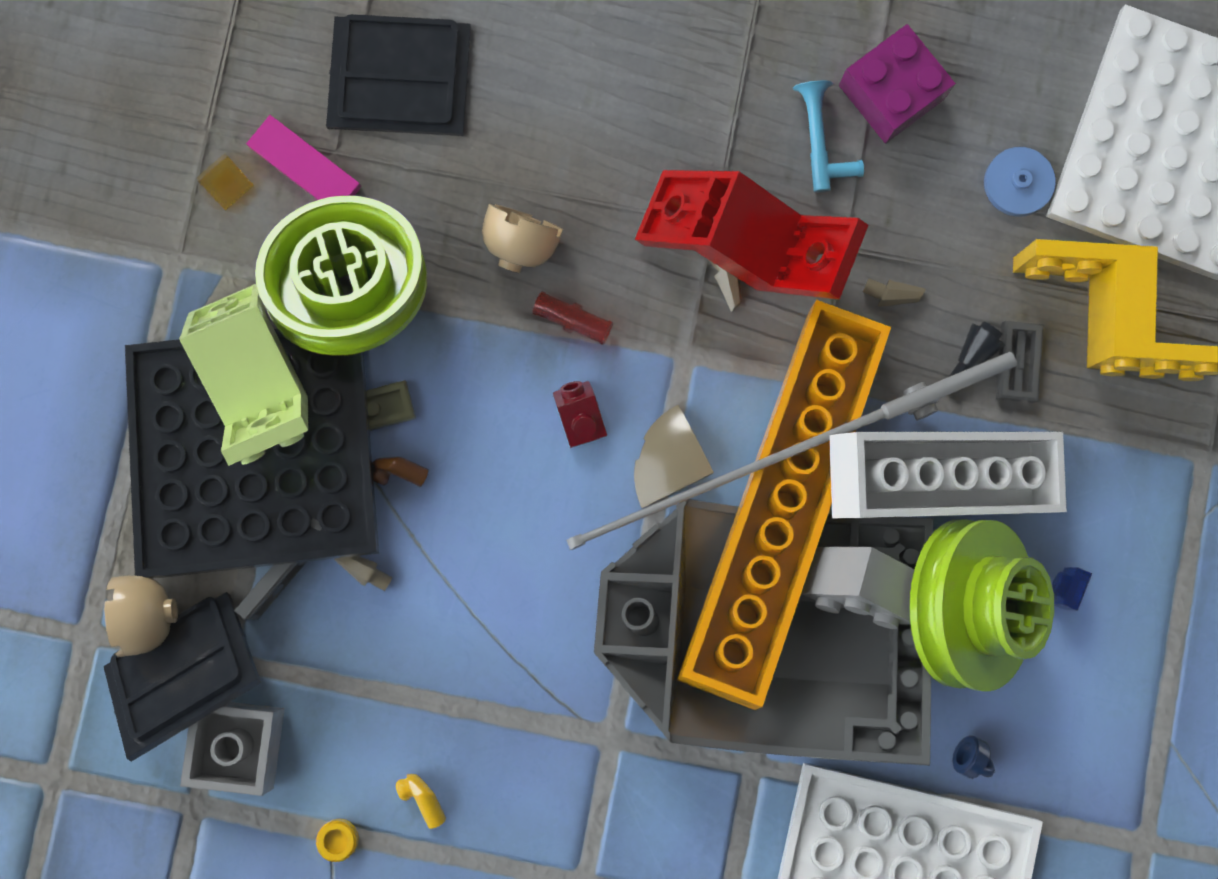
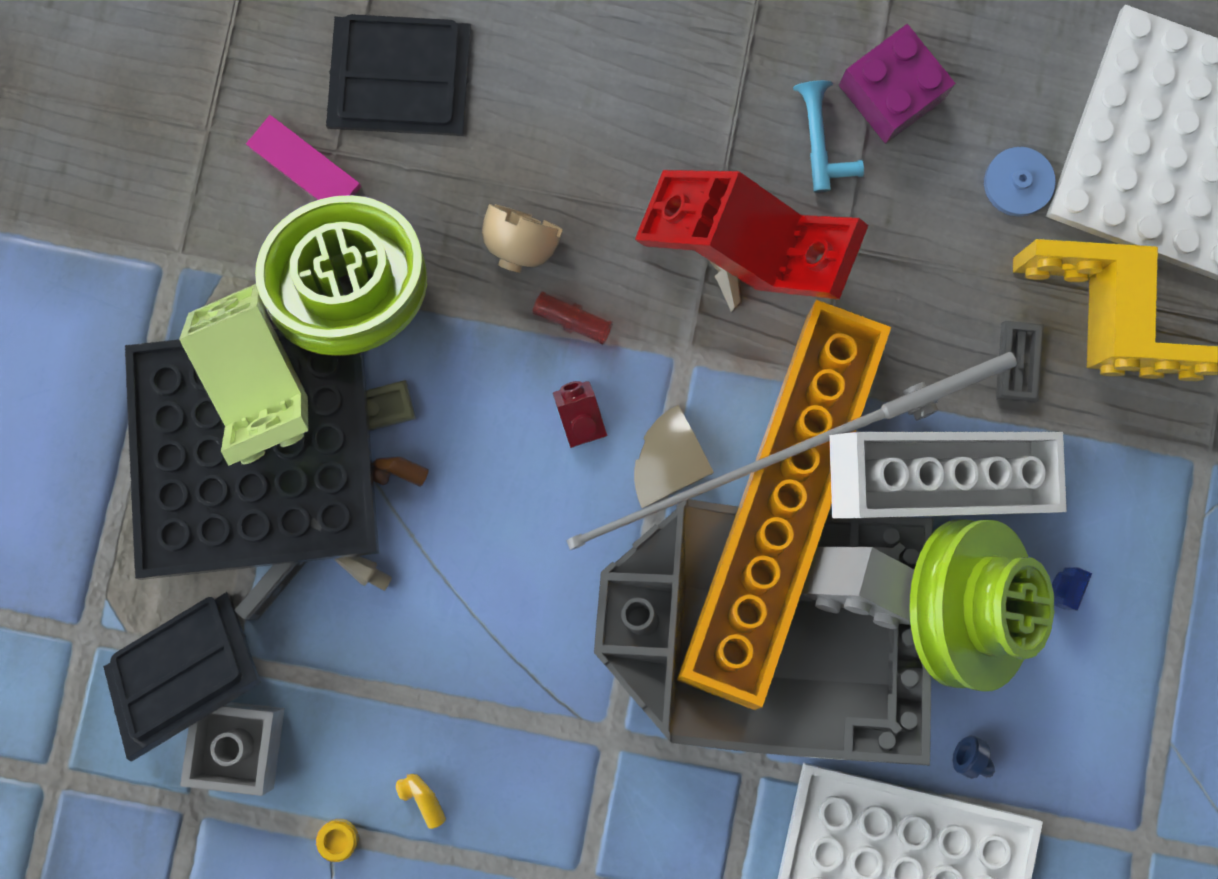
(138, 614): tan cylinder -> none
(225, 181): clear yellow slope -> none
(893, 292): dark tan bar -> none
(979, 346): black cone -> none

